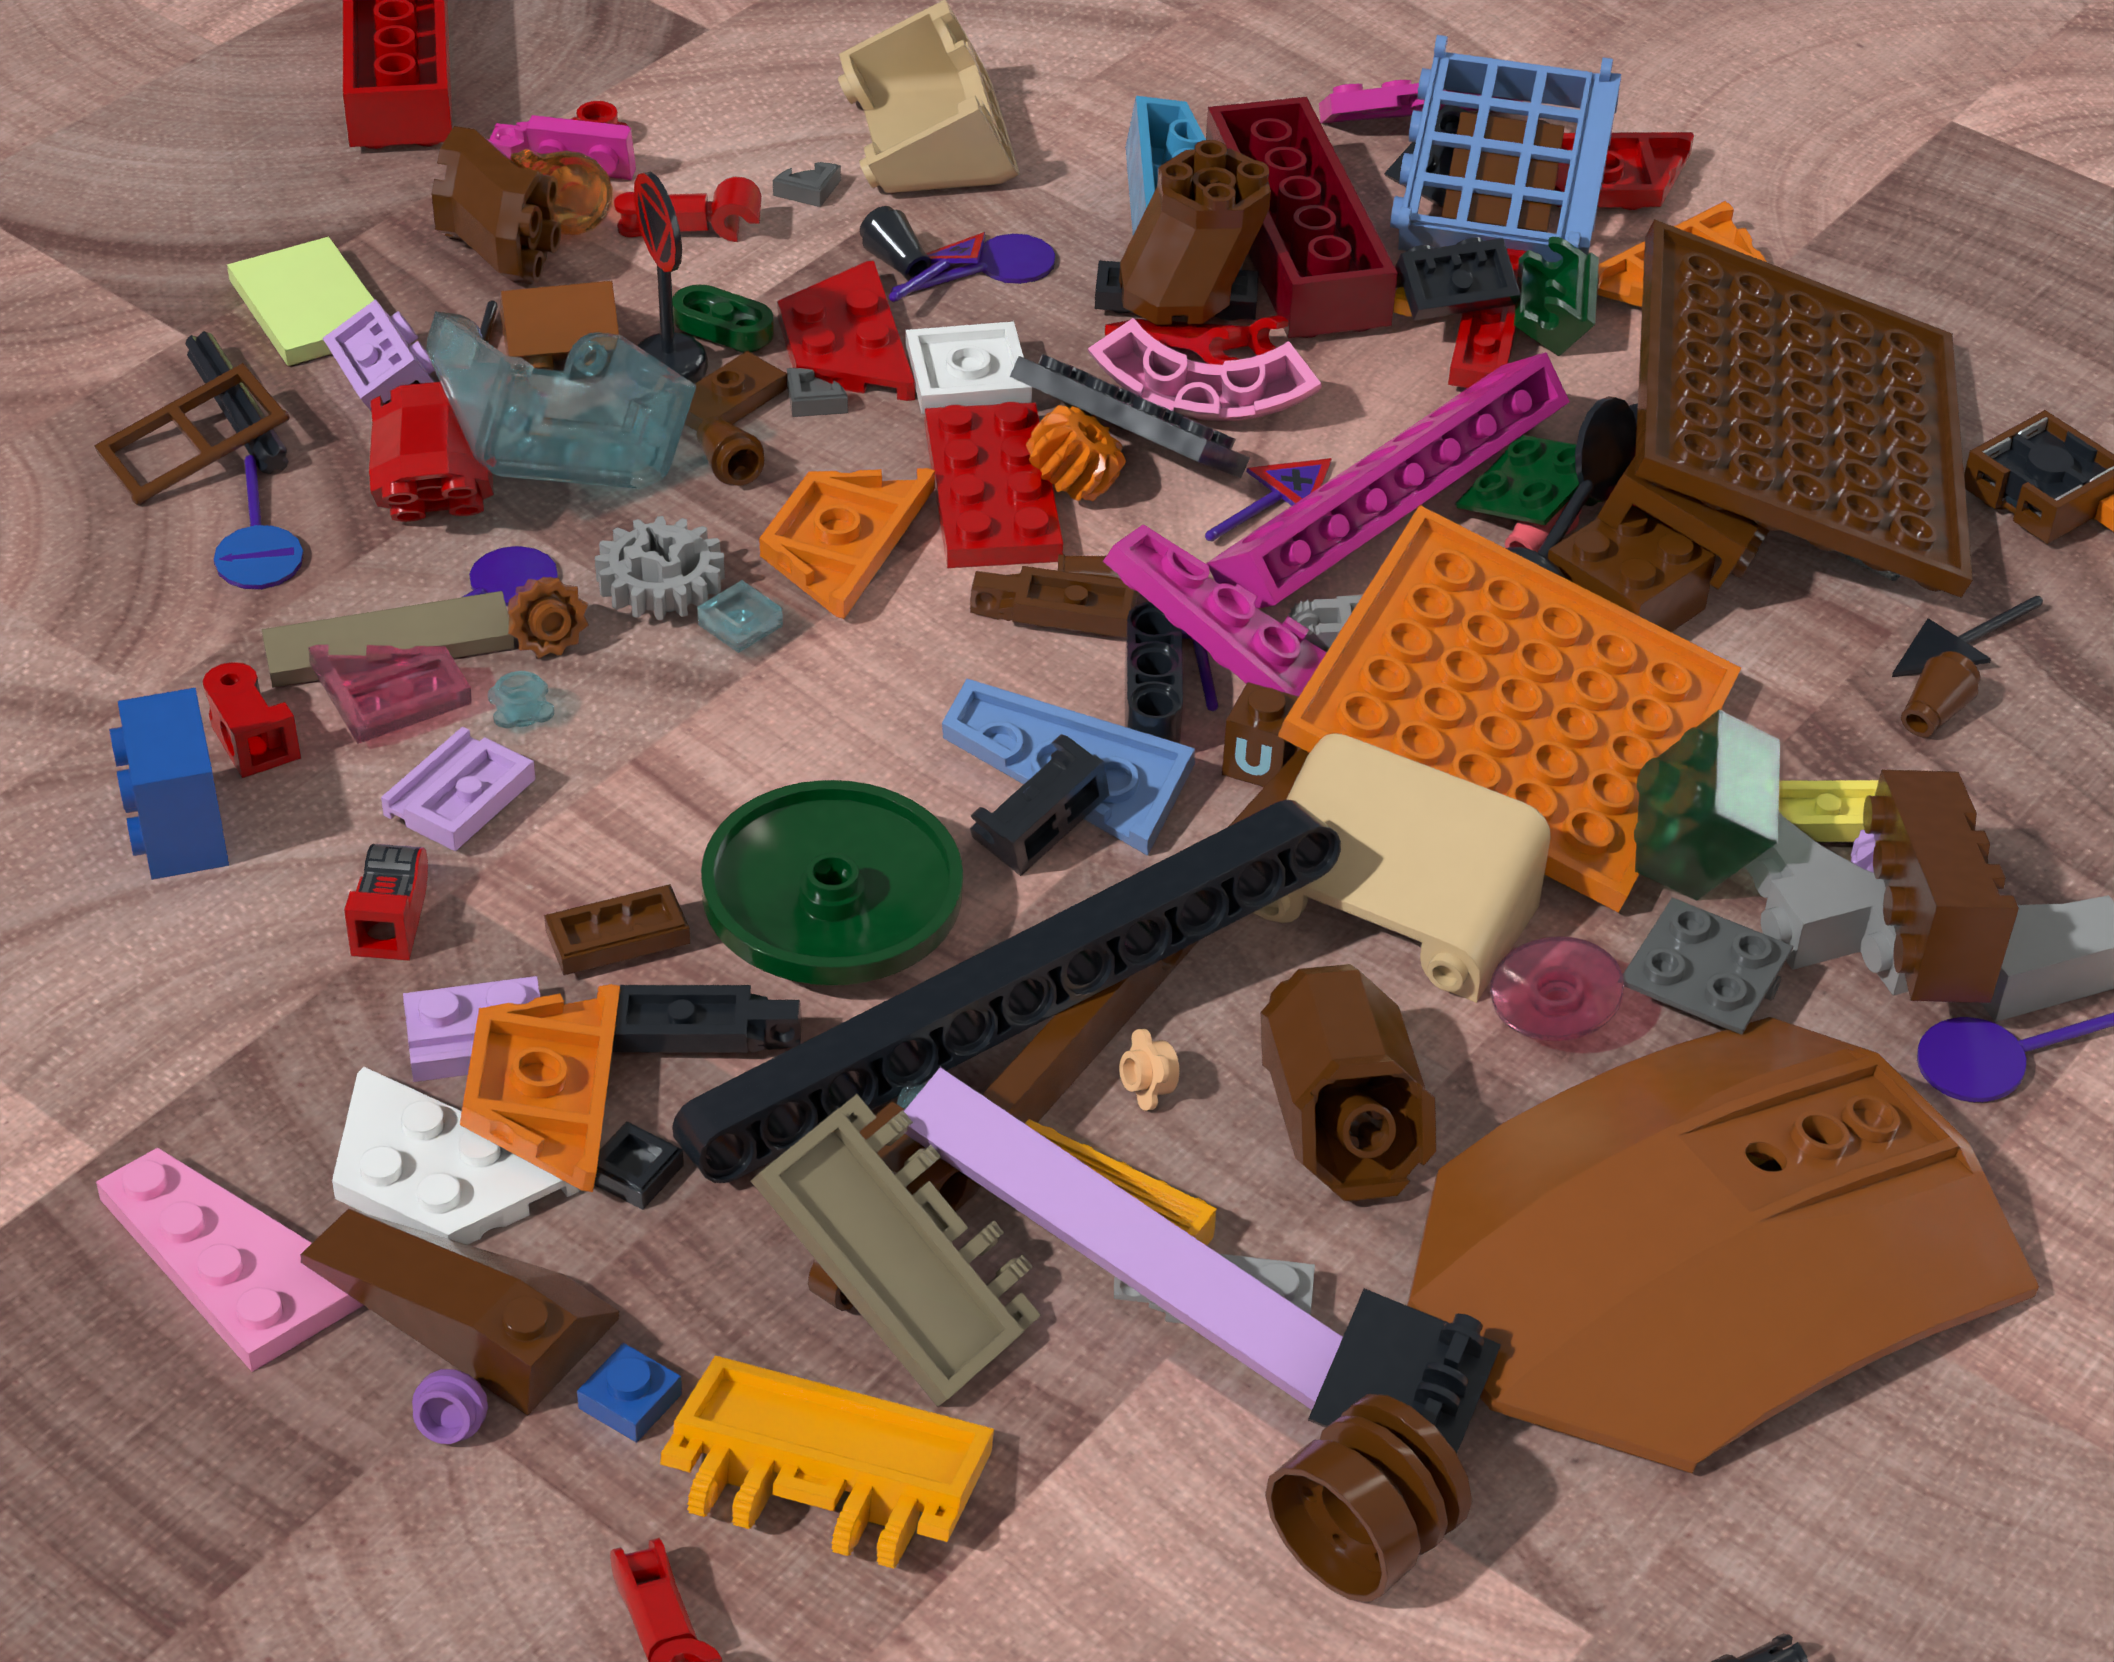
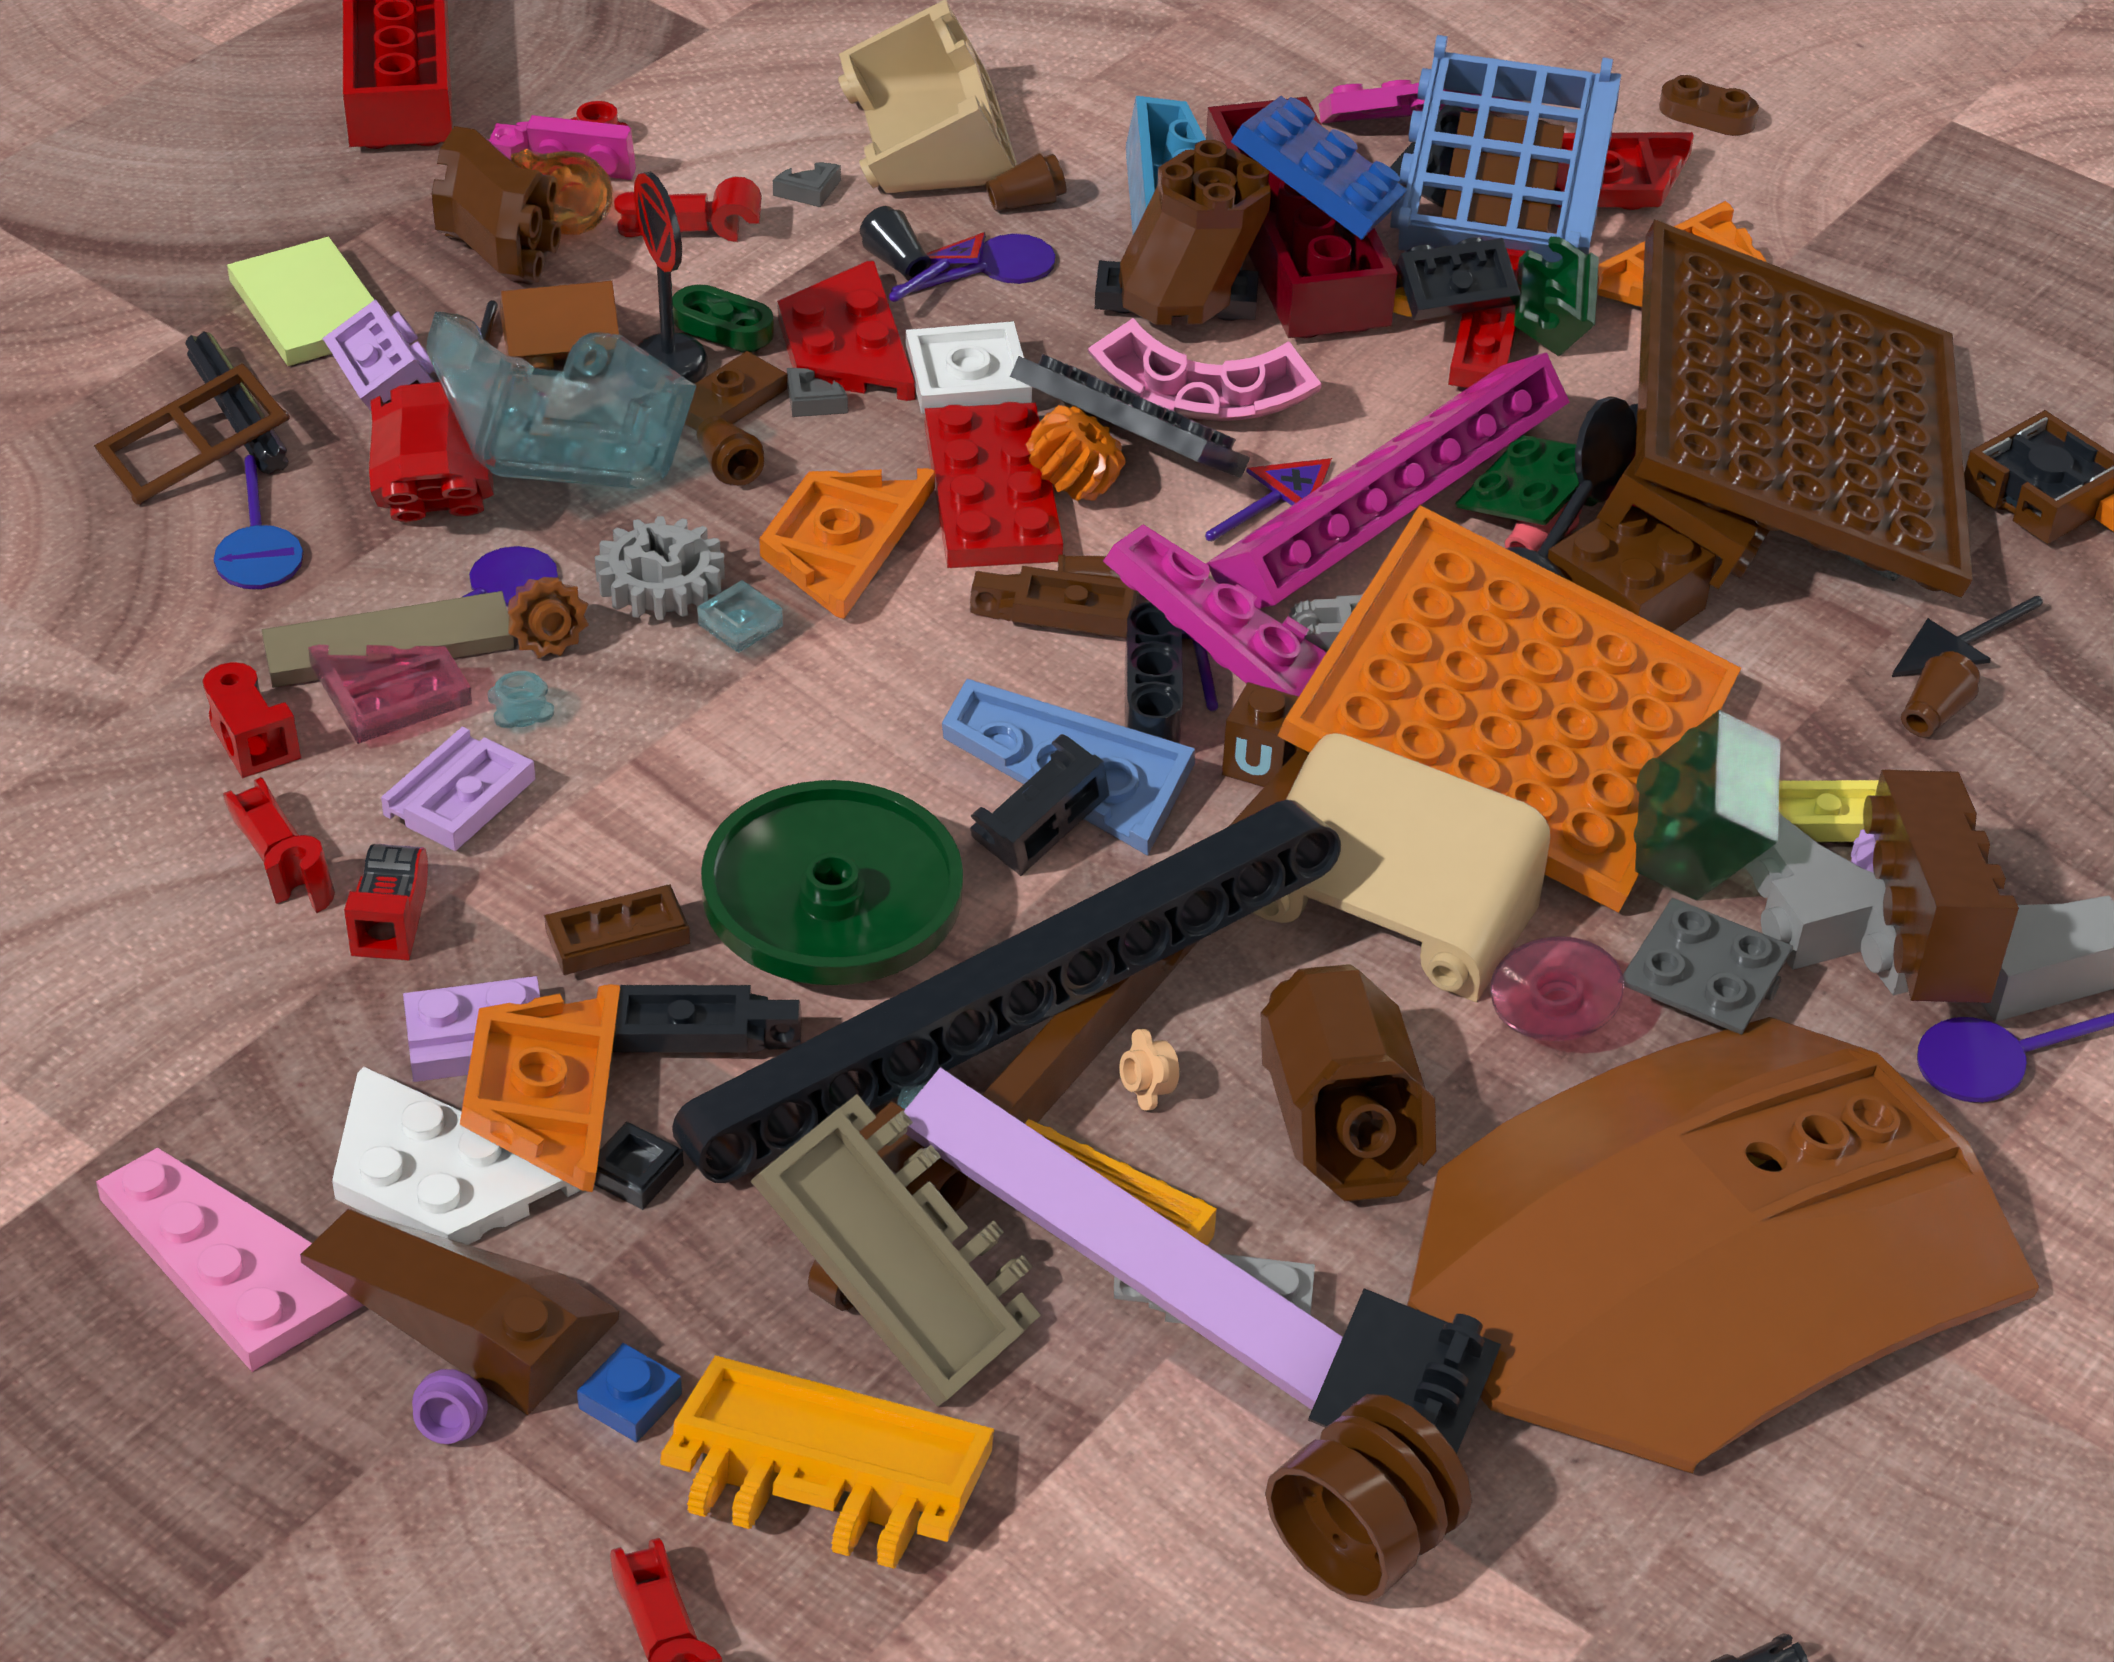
(168, 784): blue brick -> none
(287, 857): none -> red piece
(1028, 184): none -> reddish brown cone
(1212, 339): red flag -> none
(1320, 165): none -> blue plate
(1708, 106): none -> reddish brown plate

